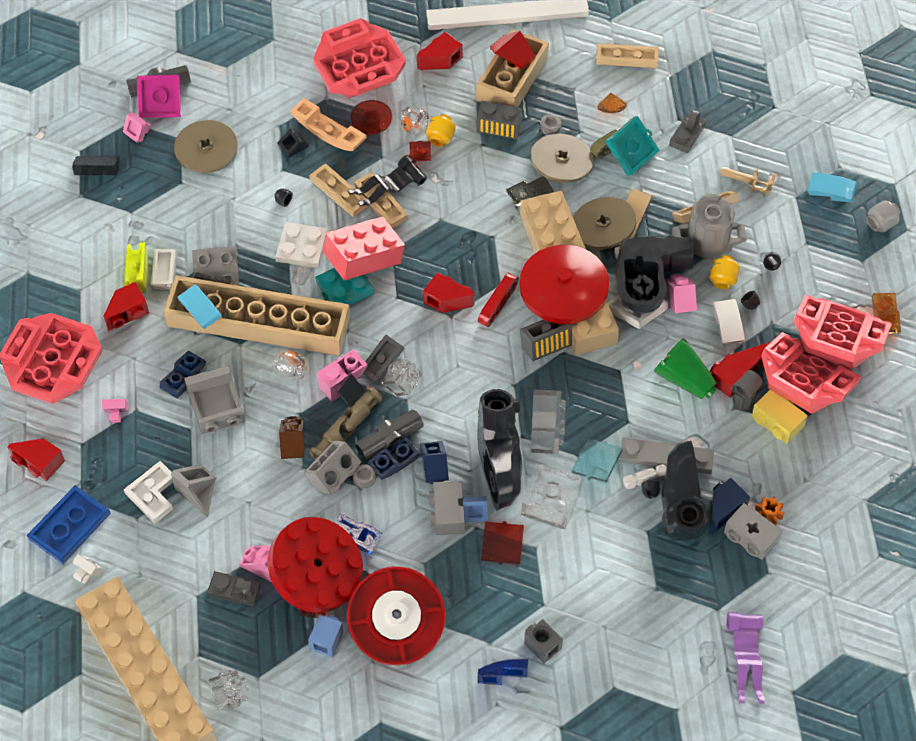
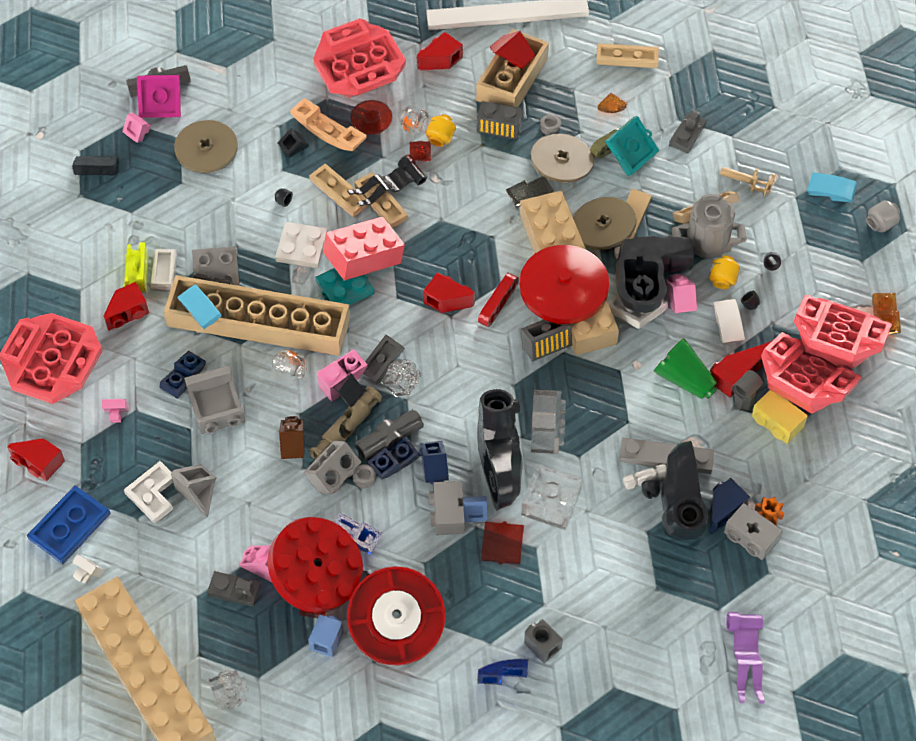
(597, 460): clear light blue piece -> none

